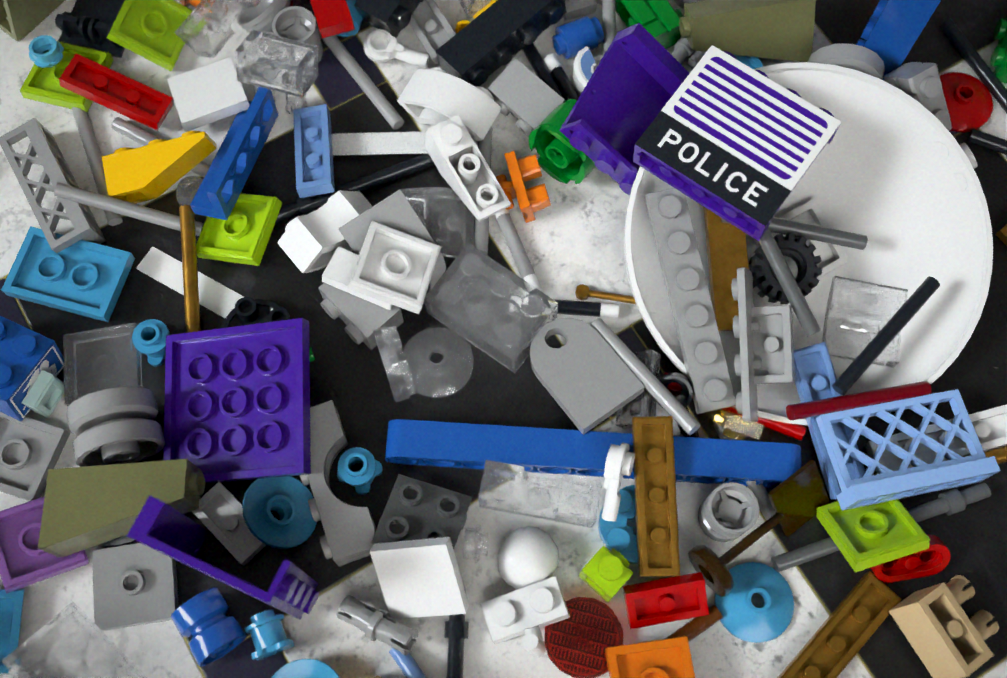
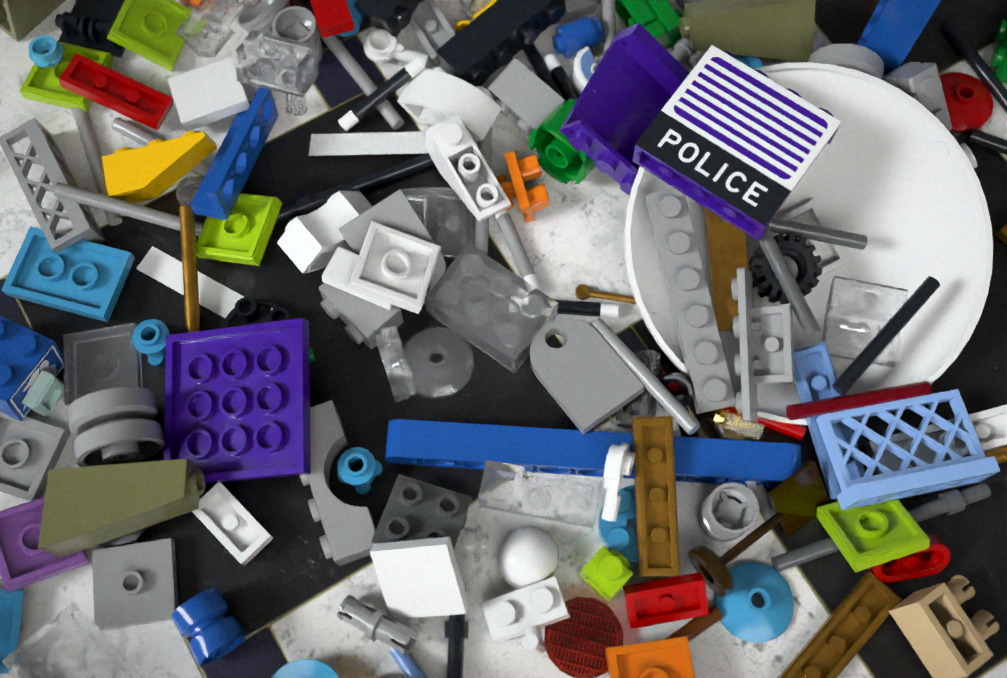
(181, 538): dark purple panel -> none
(268, 635): dark azure brick -> none
(289, 500): dark azure dish -> none
(313, 151): medium blue plate -> none
(381, 94): none -> black bar

